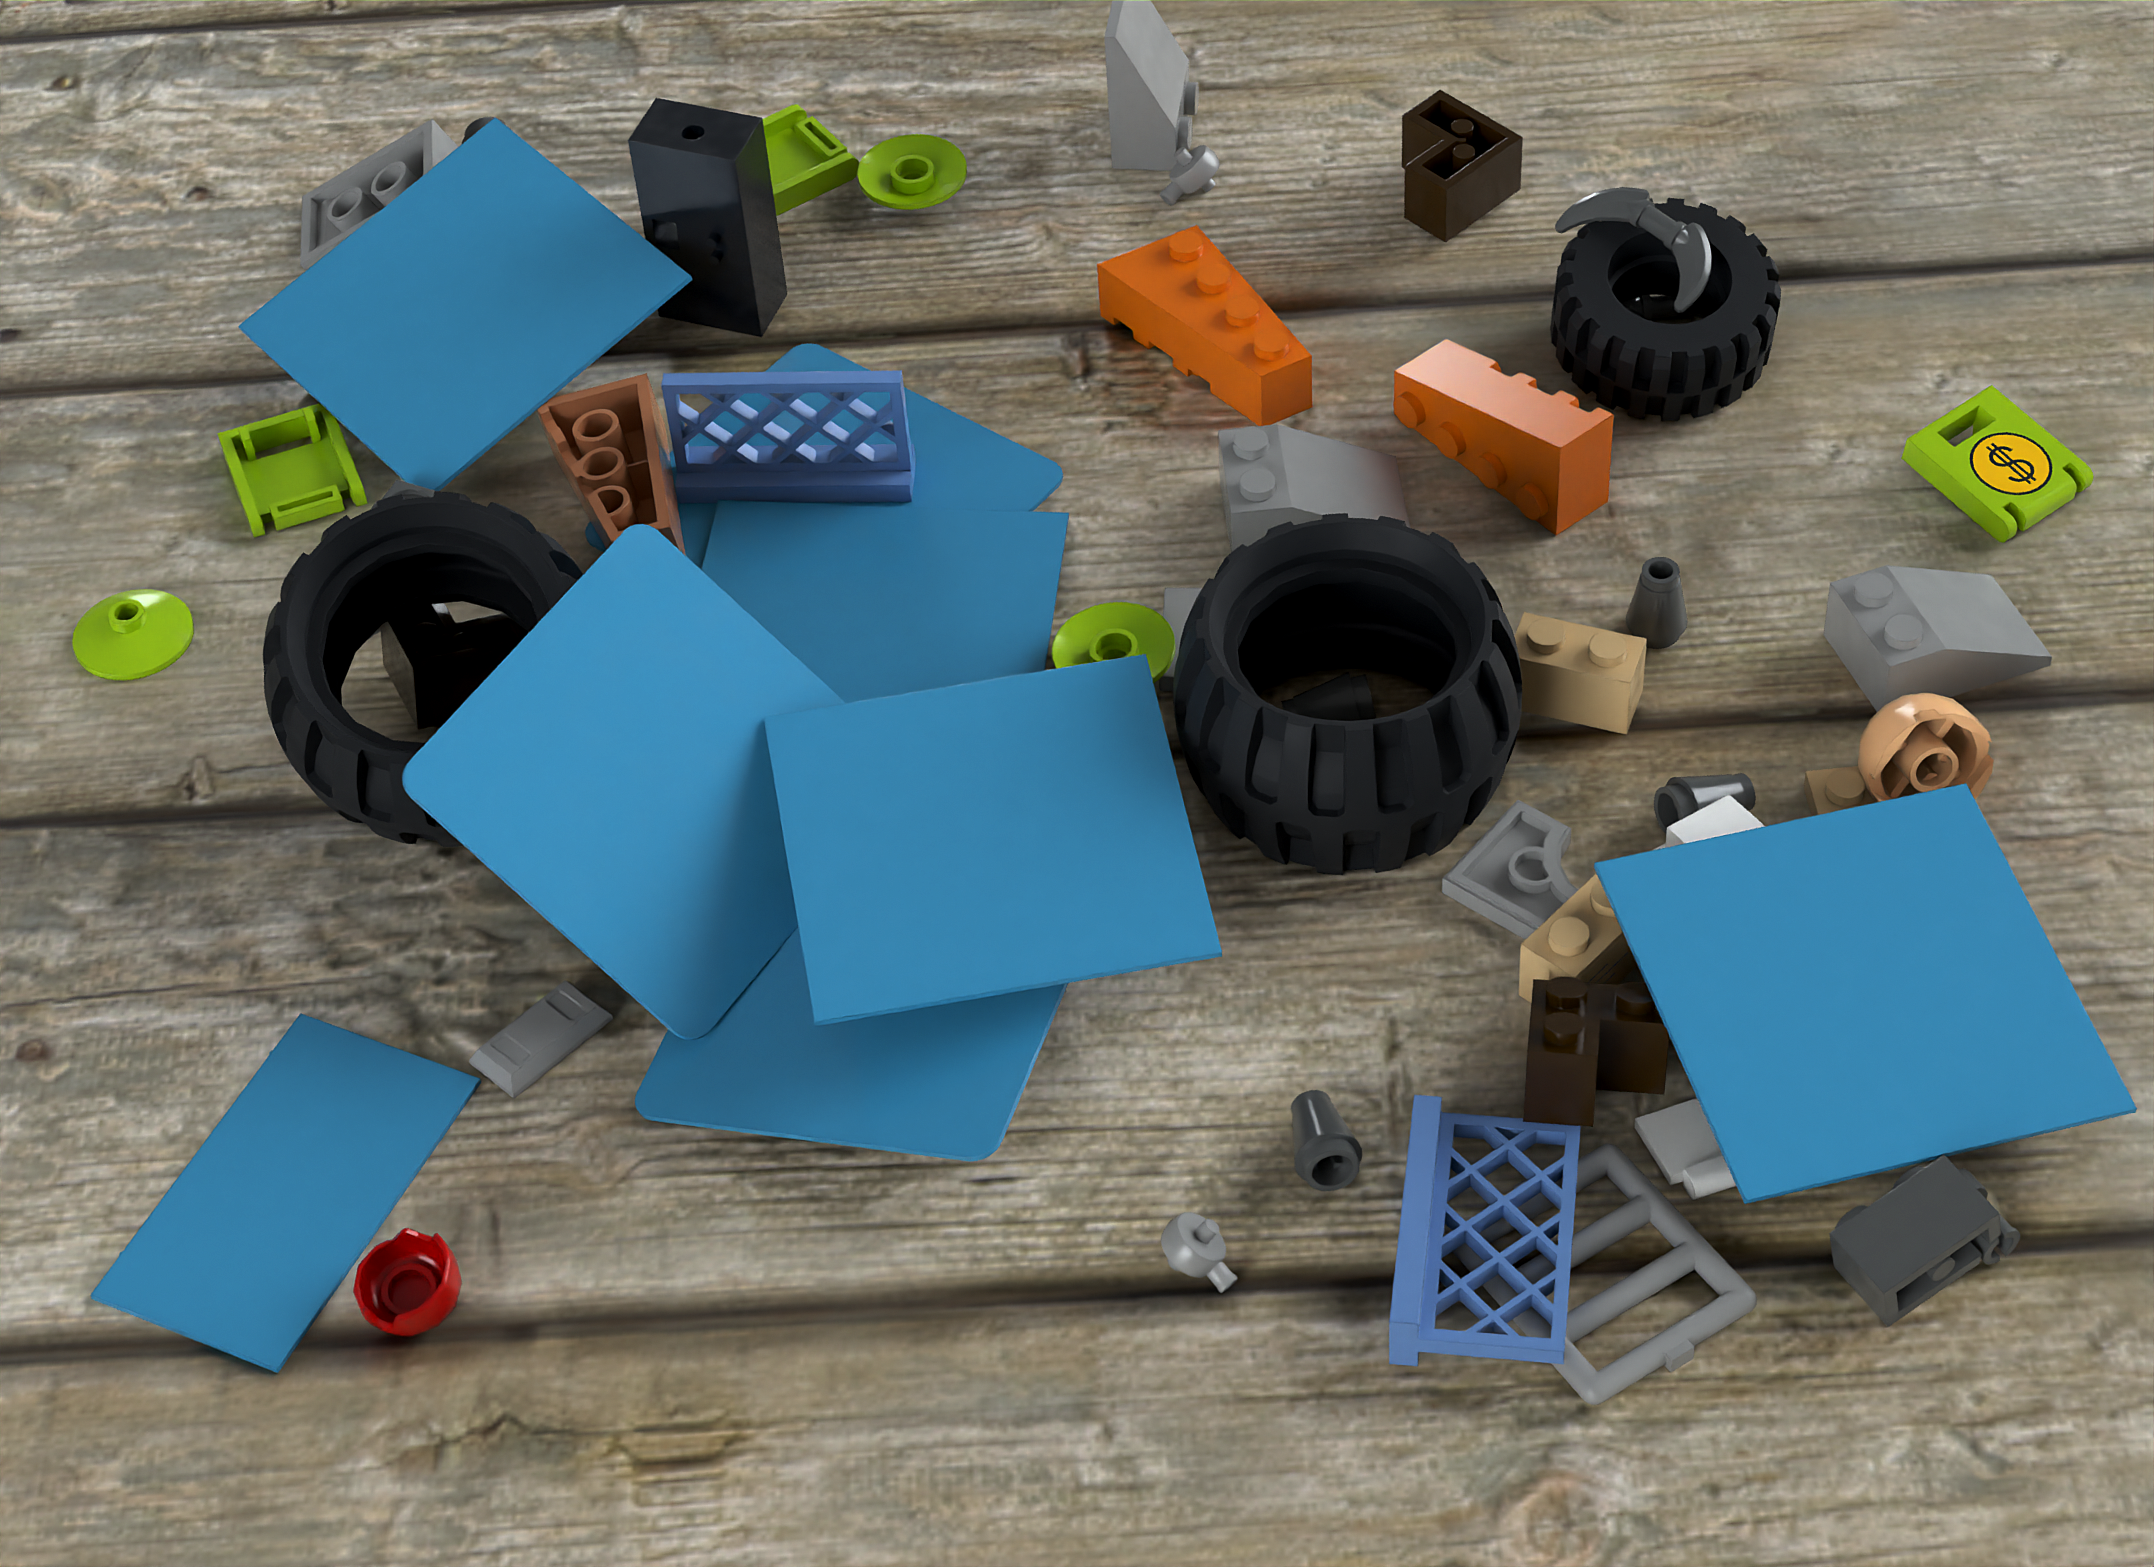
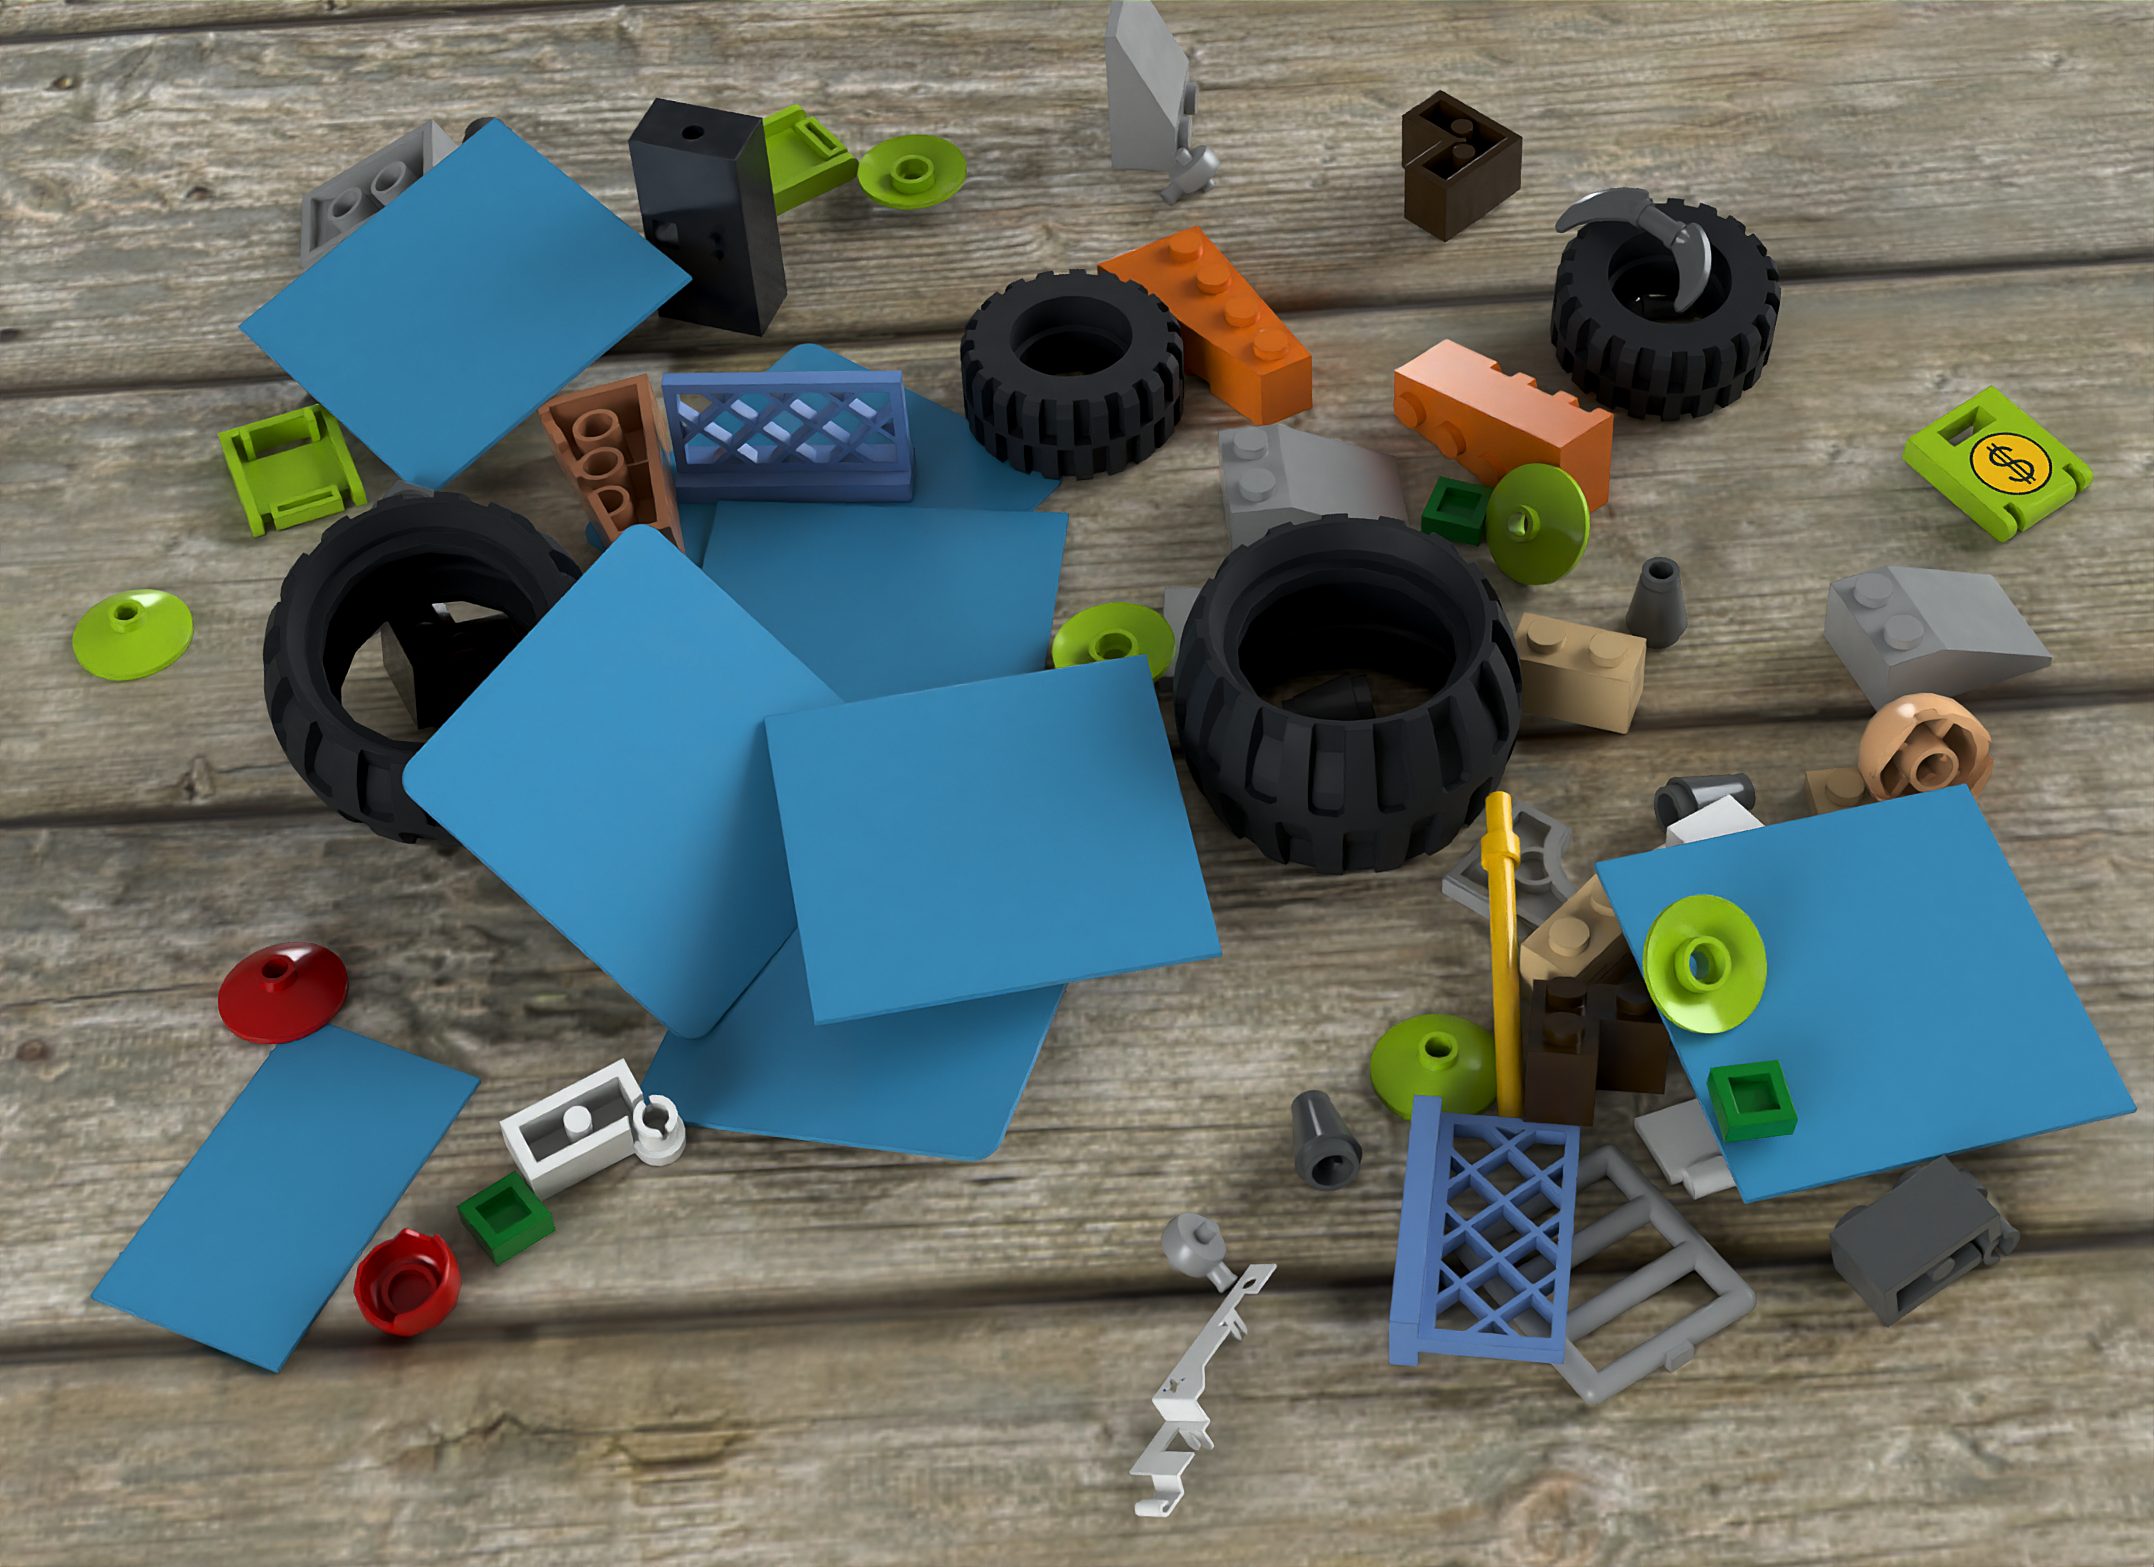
(283, 993): none -> red dish
(506, 1218): none -> green plate
(540, 1038): light grey tile -> none
(590, 1130): none -> white hinge
(1078, 421): none -> black tyre
(1182, 1409): none -> white piece
(1457, 511): none -> green plate
(1462, 1077): none -> lime dish
(1501, 858): none -> yellow bar
(1556, 524): none -> lime dish
(1727, 957): none -> lime dish
(1751, 1101): none -> green plate

